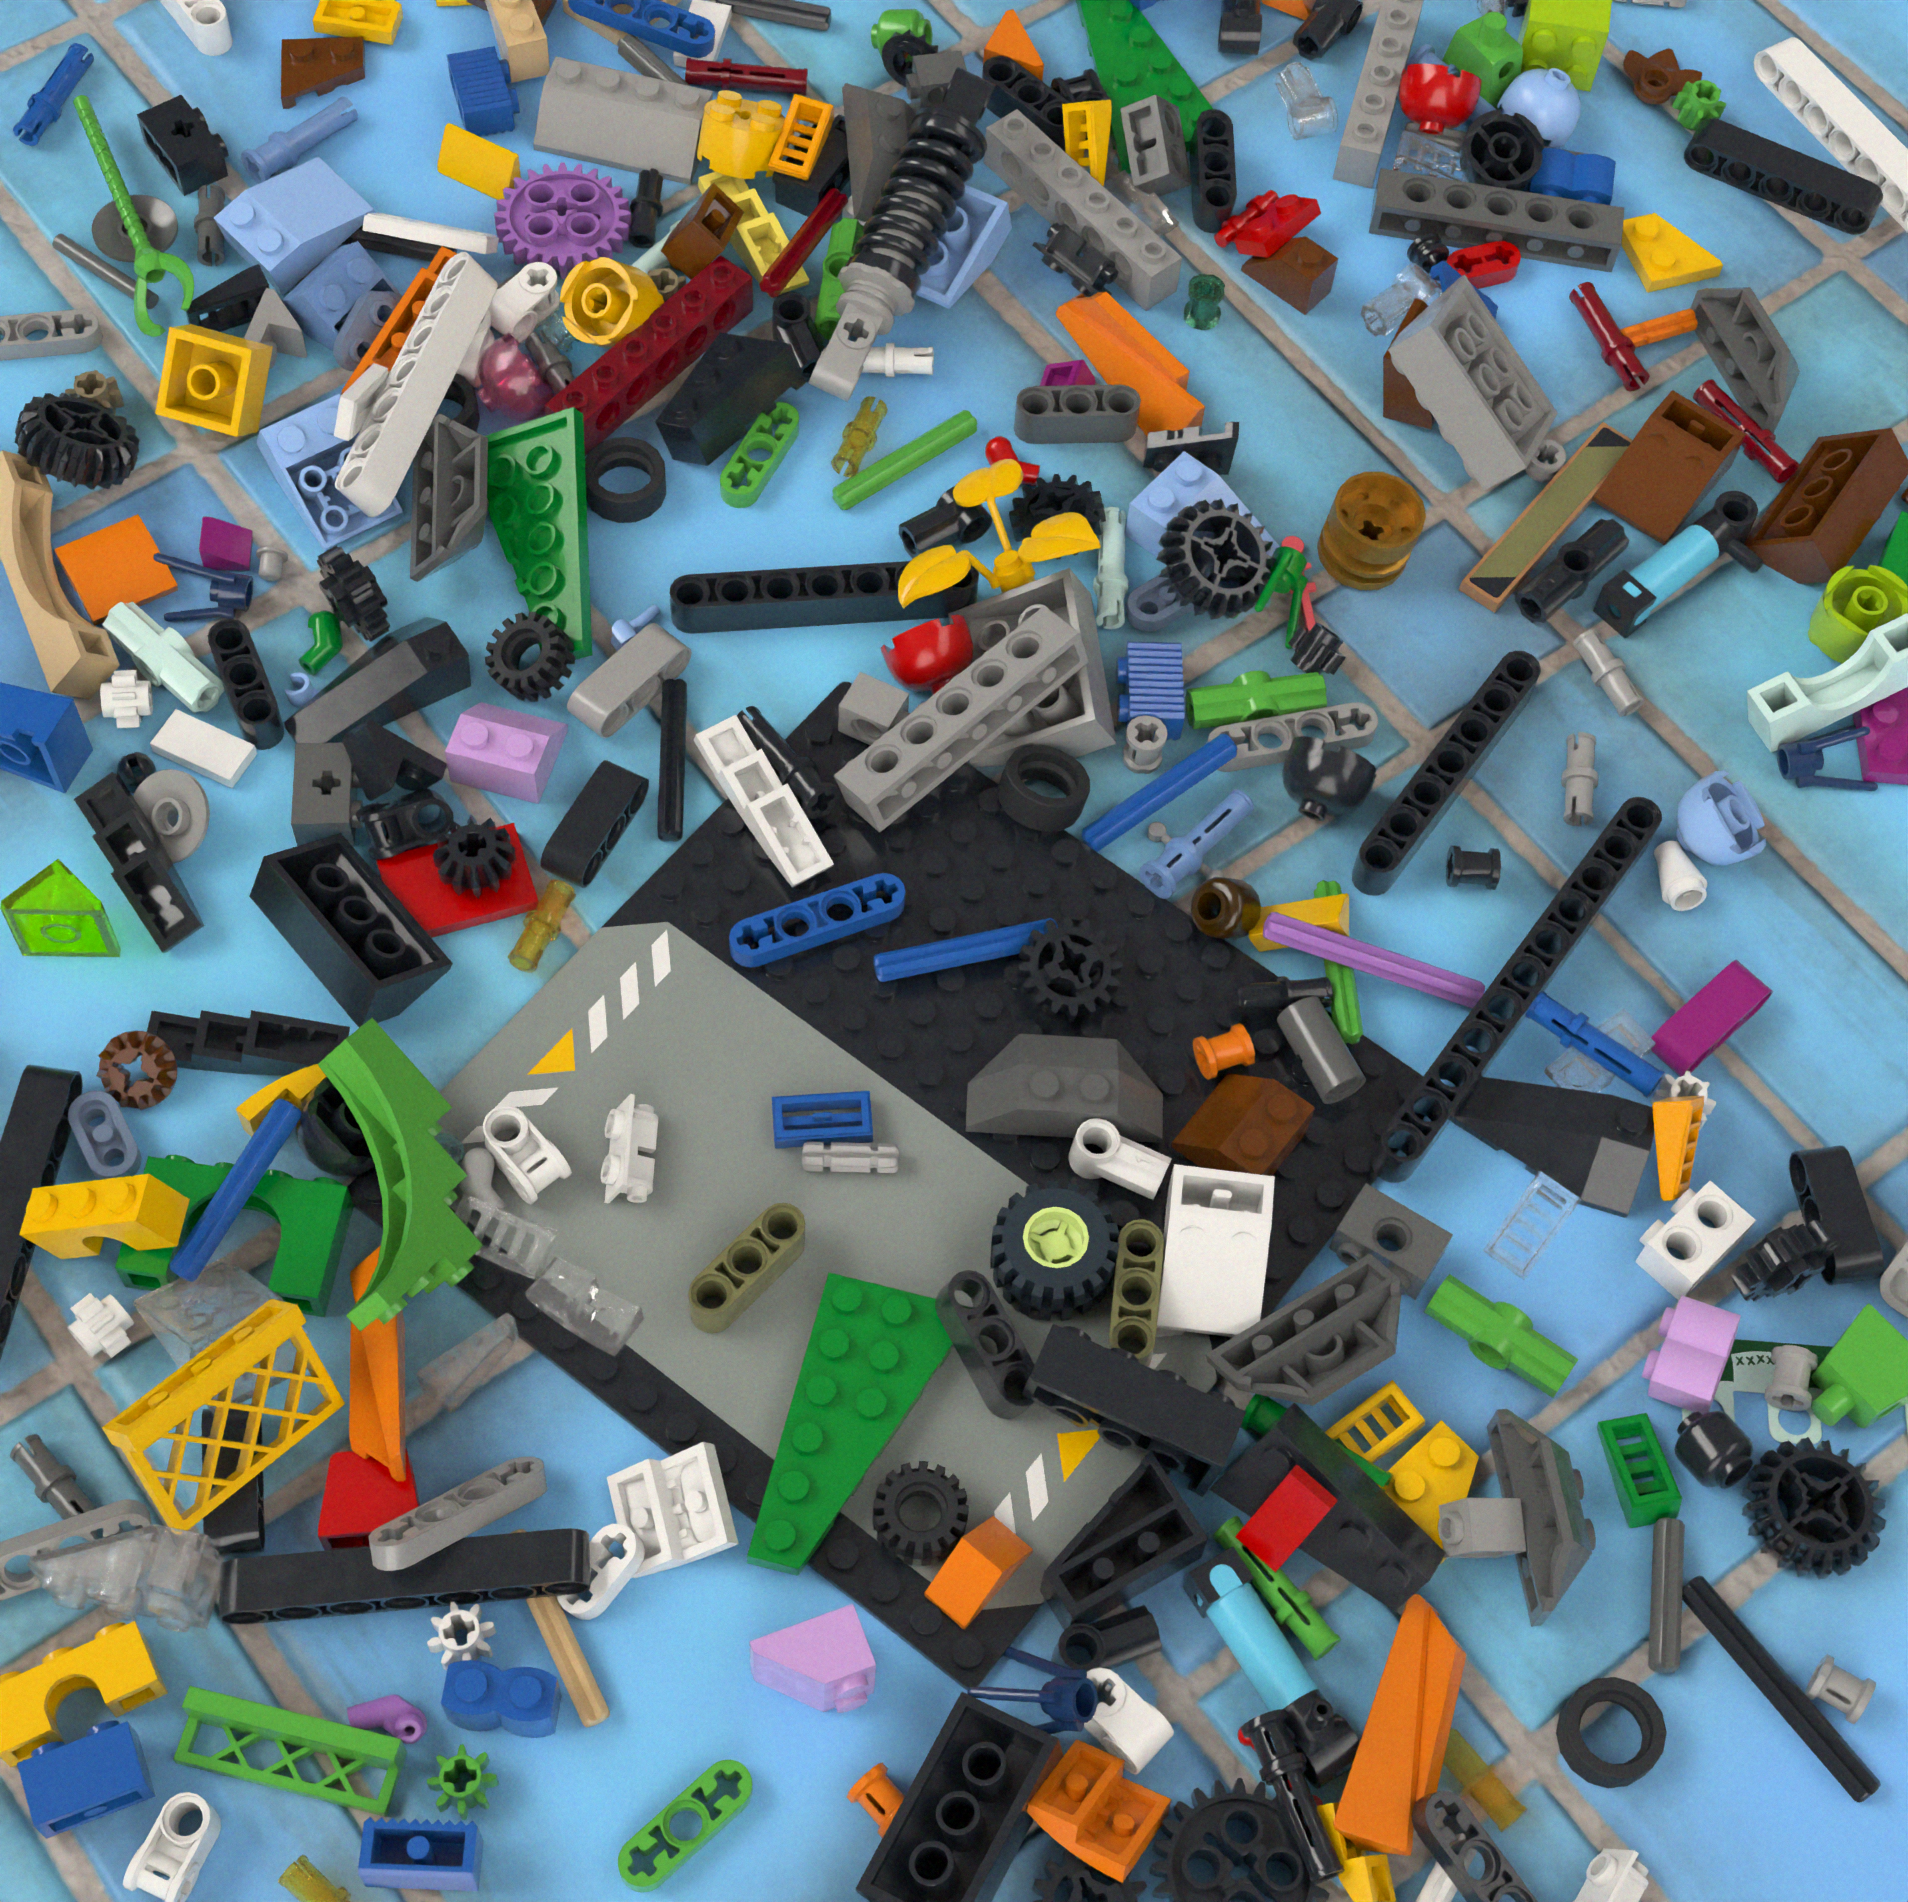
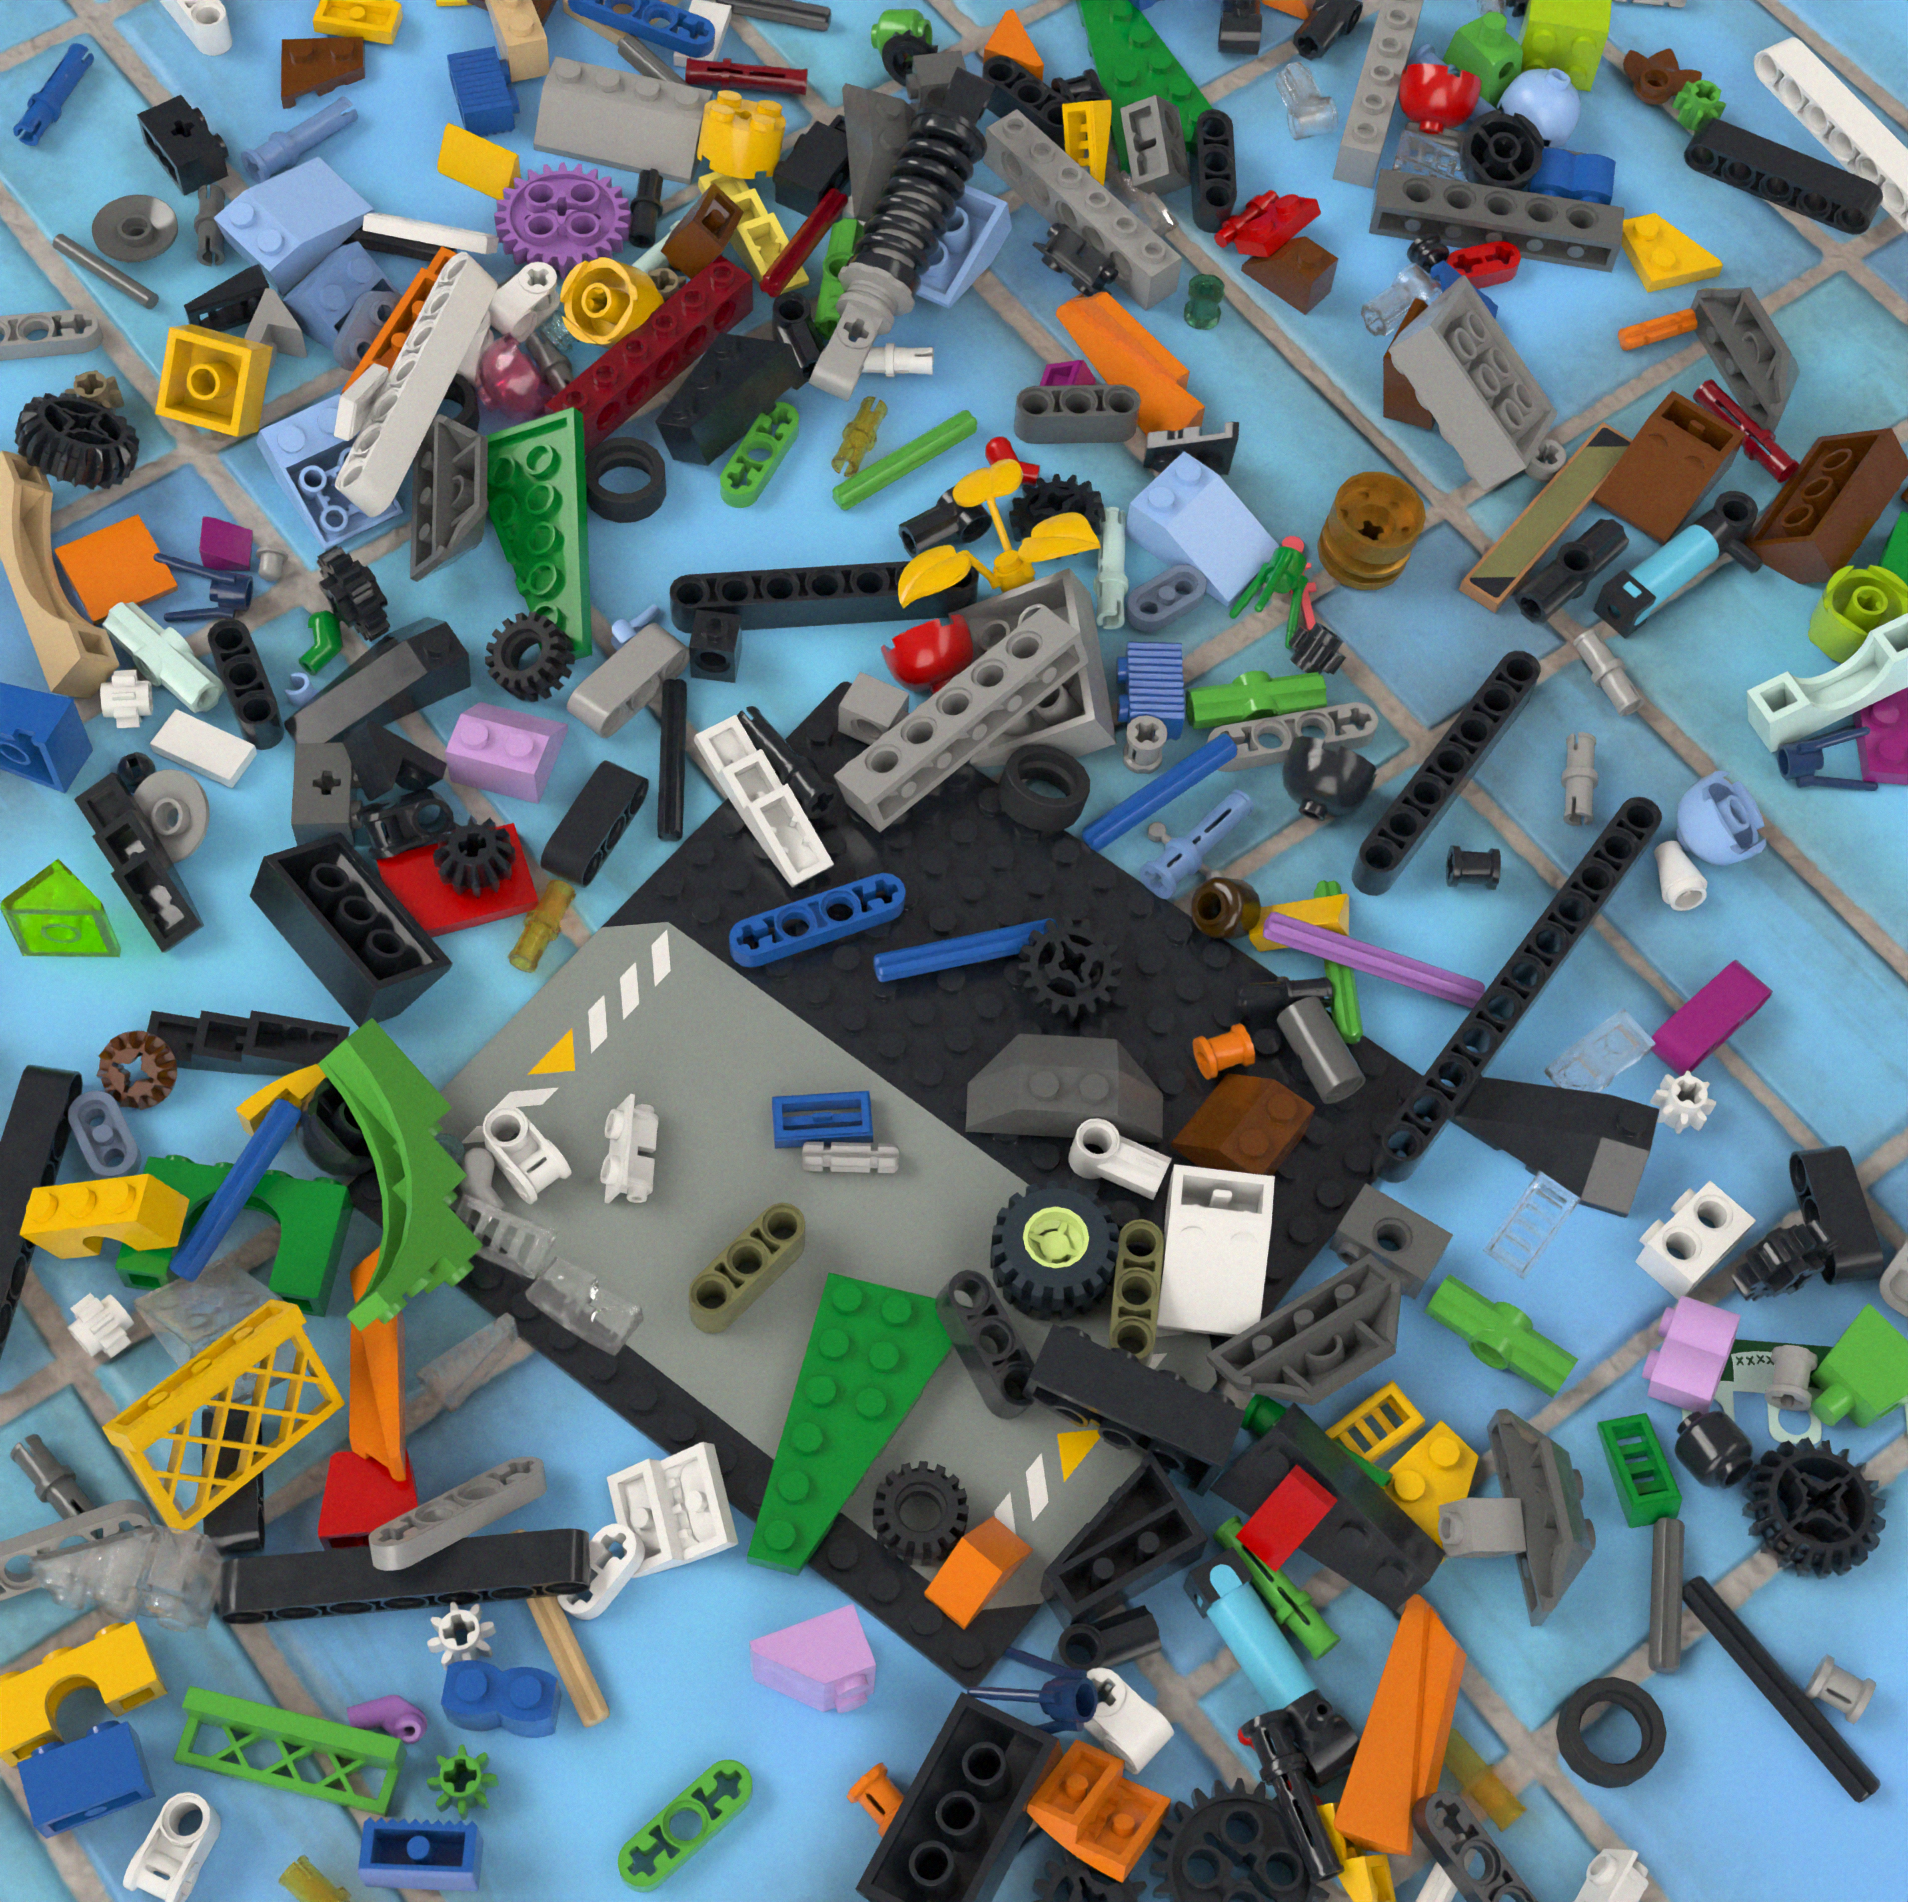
(149, 263): bright green piece -> none
(715, 646): none -> black brick
(810, 111): light orange slope -> none
(1200, 564): black gear -> none
(1595, 1044): blue pin -> none
(1616, 348): dark red pin -> none
(1676, 1137): light orange slope -> none

